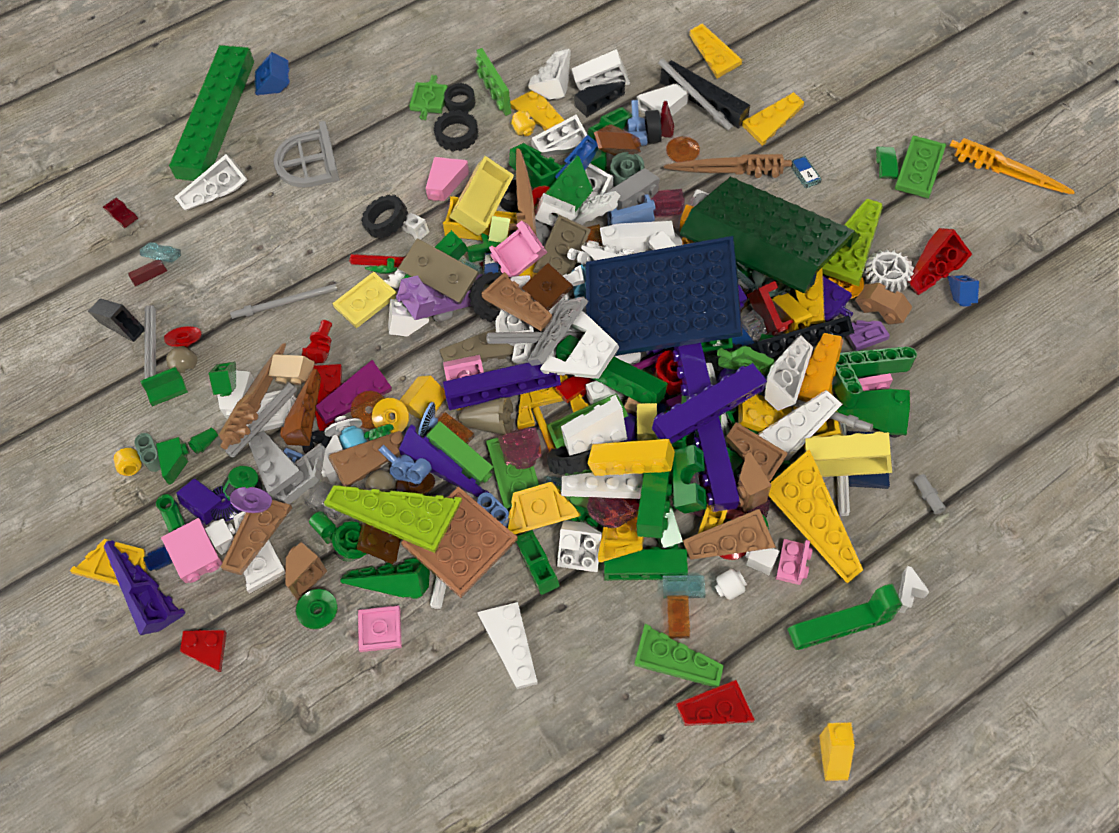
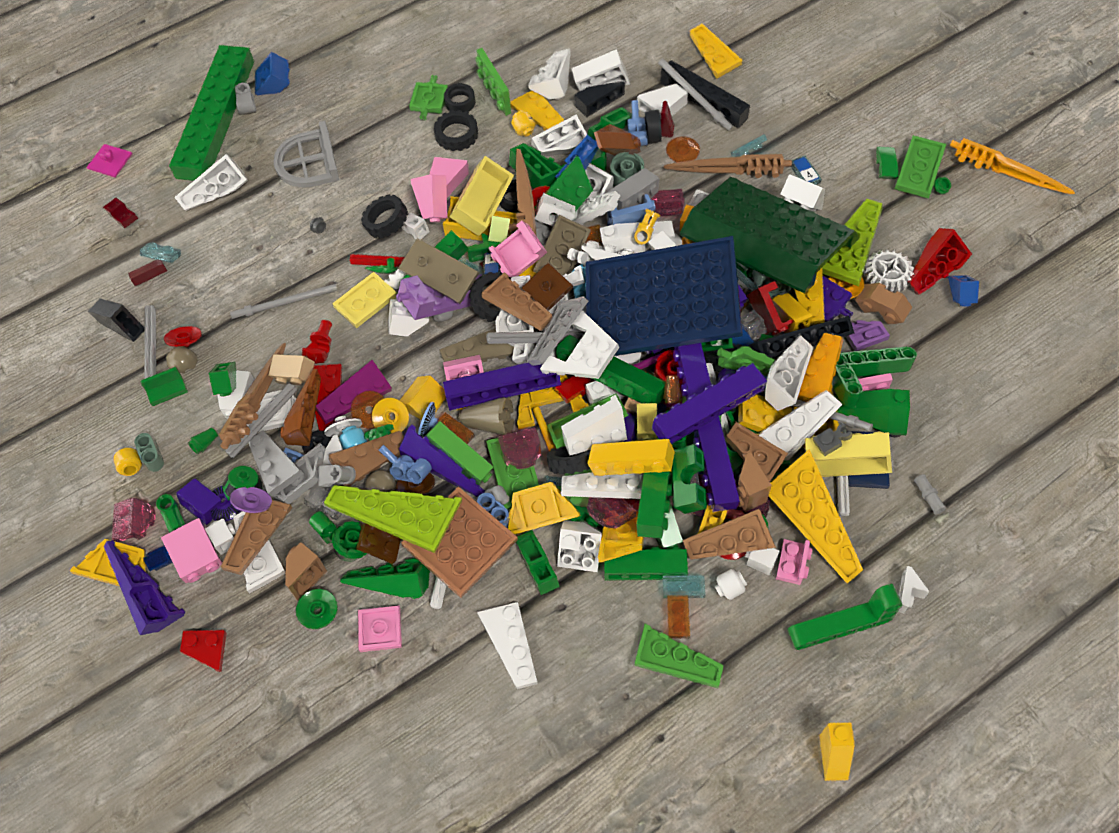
(109, 160): none -> dark pink piece
(131, 519): none -> clear pink slope
(172, 458): green slope -> none
(245, 99): none -> light grey piece
(317, 225): none -> dark grey plate
(335, 475): none -> light grey piece
(431, 196): none -> bright pink slope
(499, 494): none -> light grey arm
(645, 227): none -> yellow connector
(672, 390): none -> clear orange cone
(717, 706): red wing -> none
(755, 144): none -> clear light blue plate
(769, 120): yellow wing -> none
(801, 191): none -> white slope
(830, 441): none -> dark grey plate
(942, 185): none -> green plate

